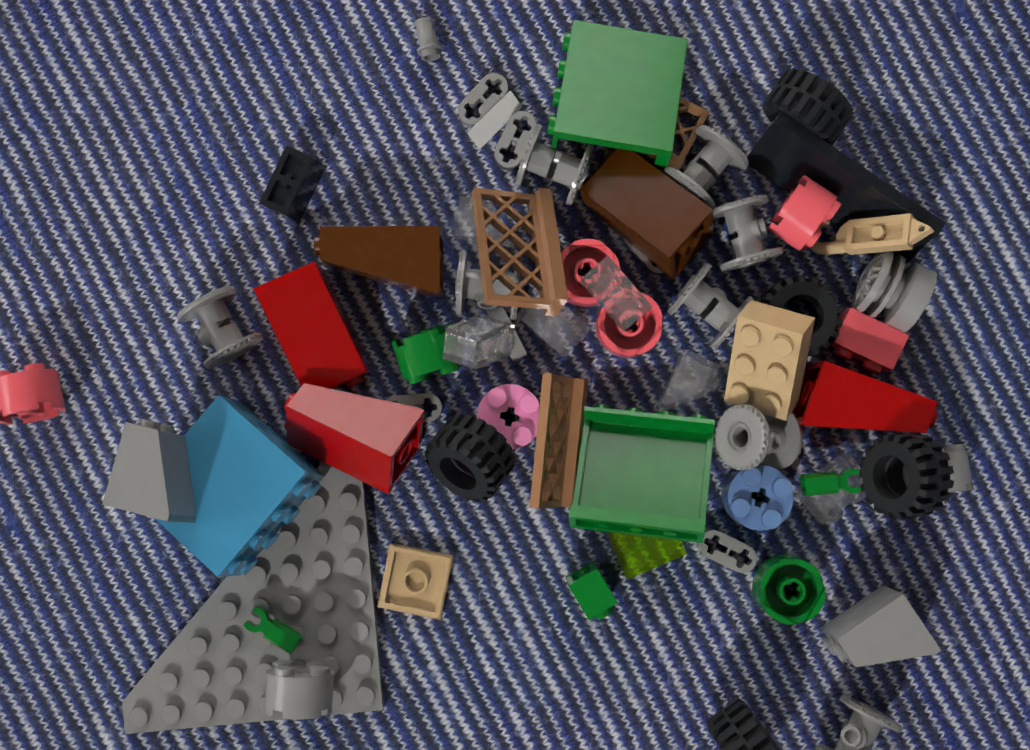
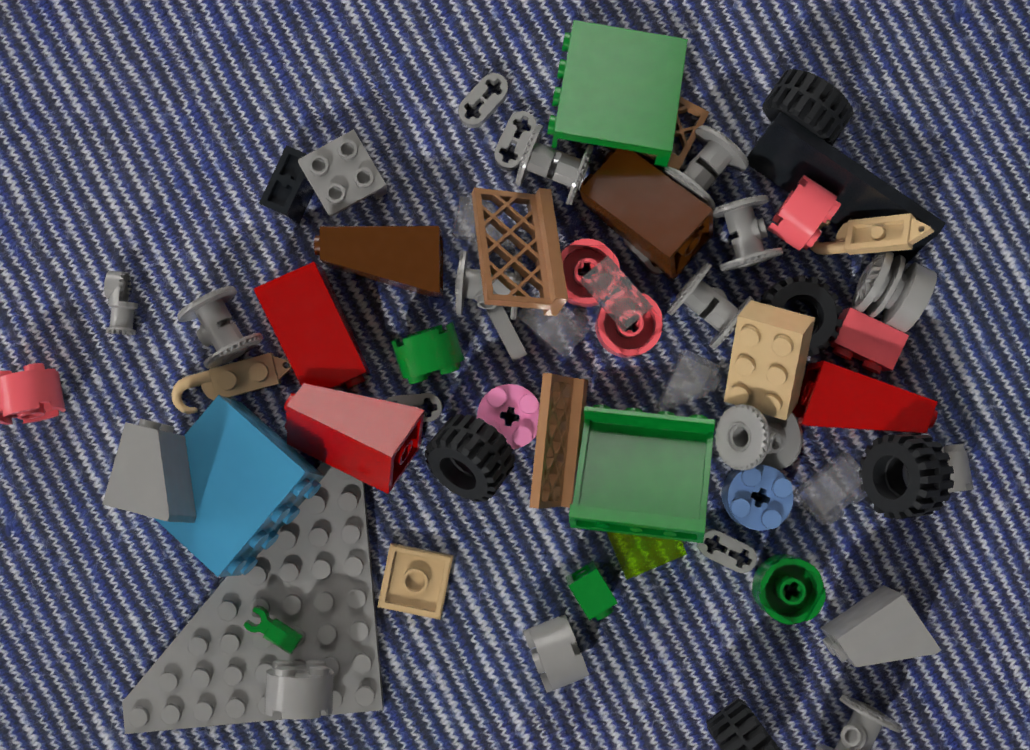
(122, 311): none -> light grey connector
(232, 379): none -> tan plate
(342, 173): none -> light grey bracket
(428, 44): light grey pin -> none
(478, 341): clear brick -> none
(494, 120): white sticker -> none
(556, 653): none -> light grey brick
(827, 482): green bar -> none

